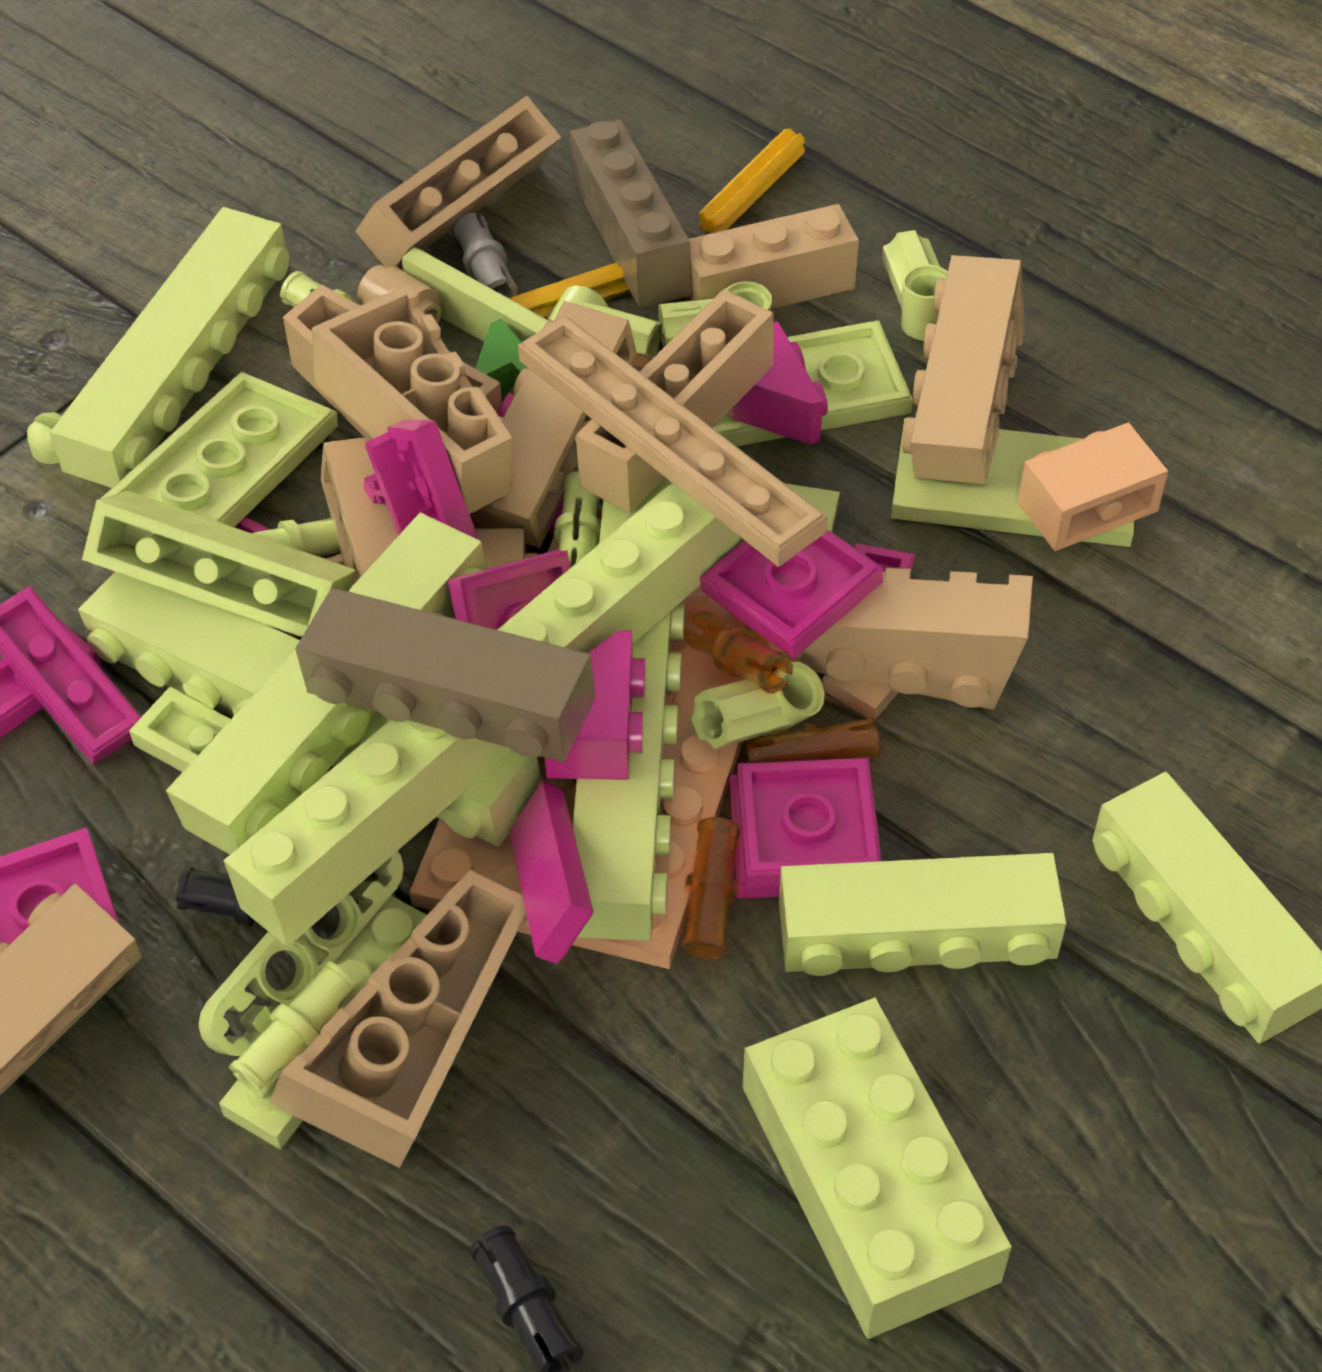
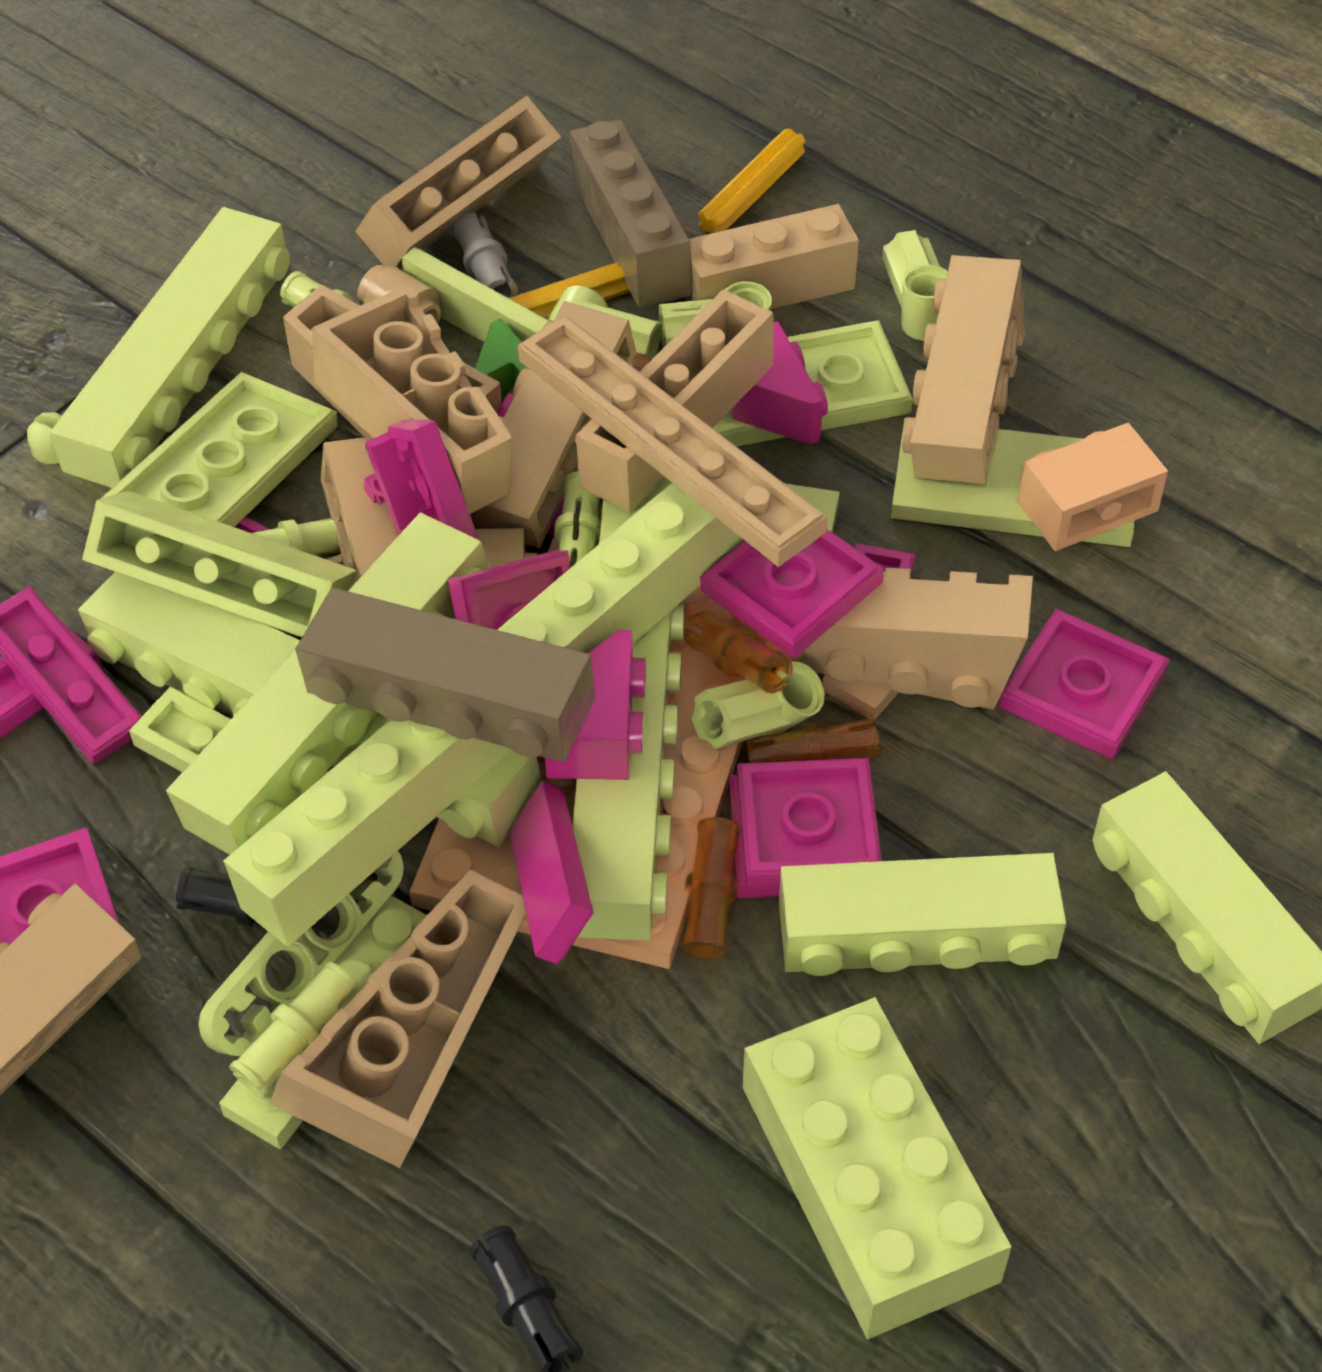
(1084, 683): none -> dark pink tile

